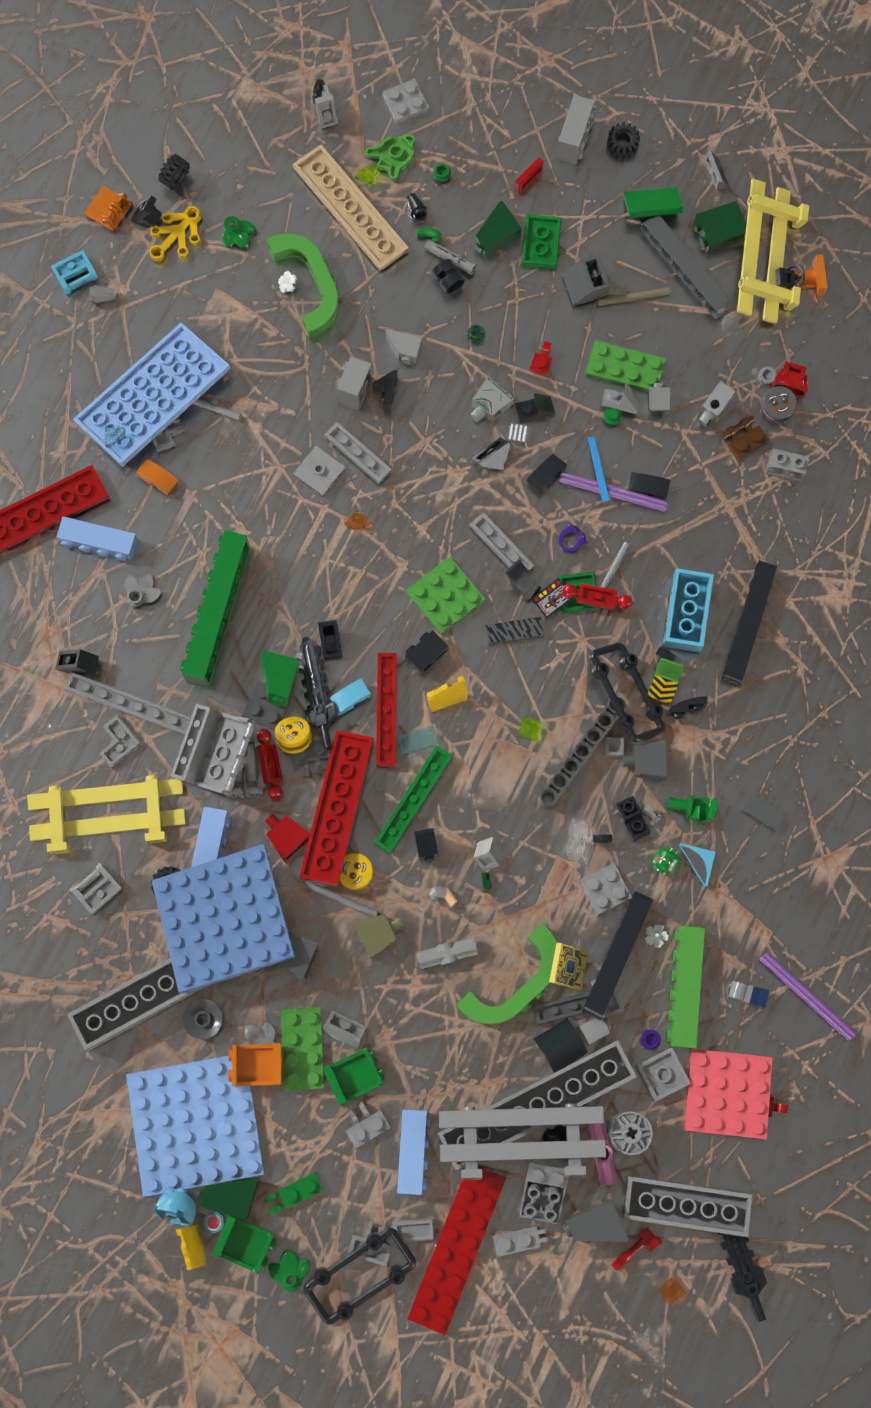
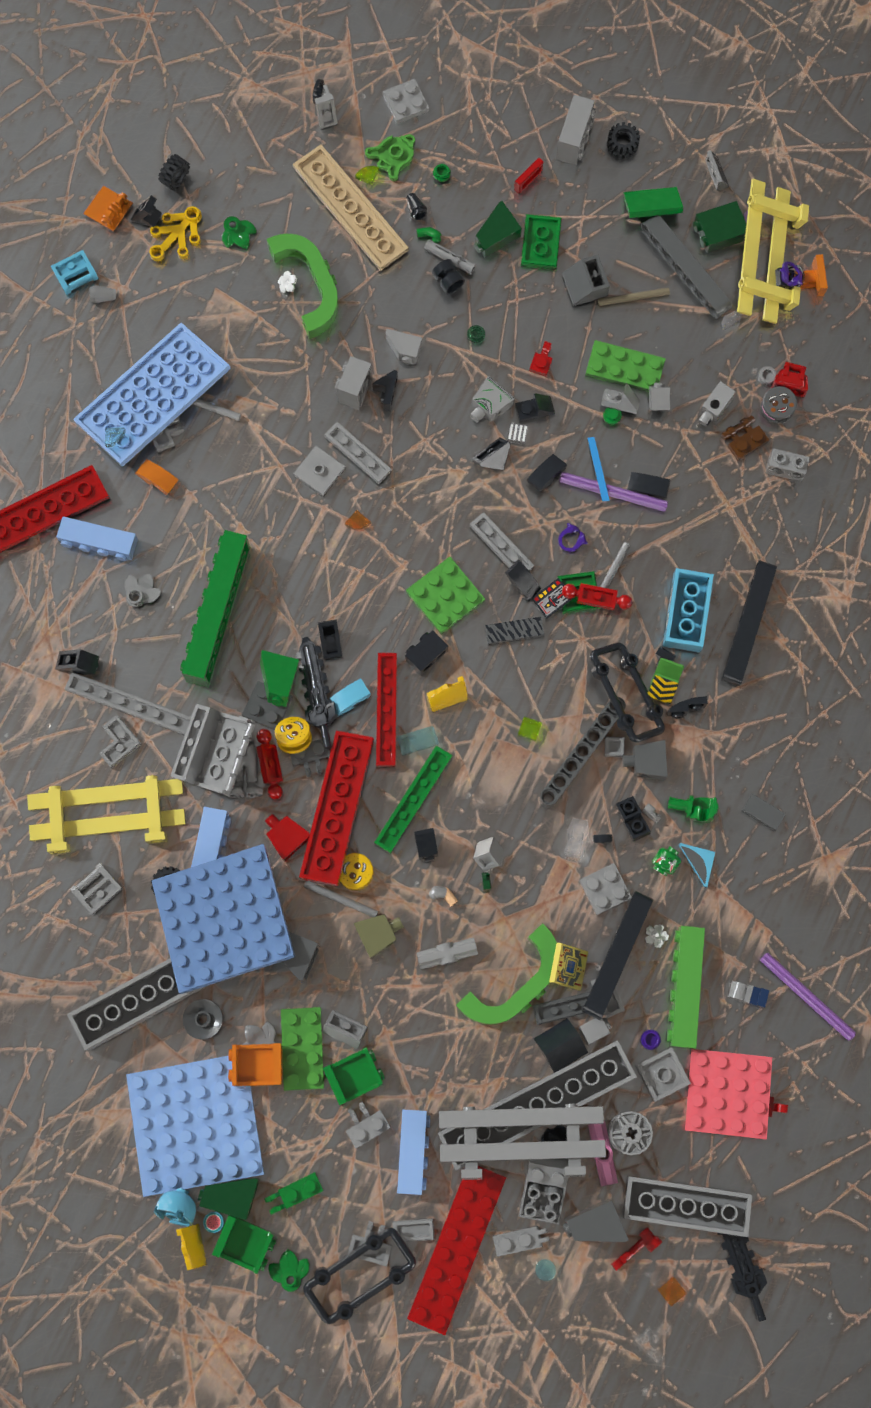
(545, 1269): none -> clear light blue tile
(785, 274): none -> dark purple piece

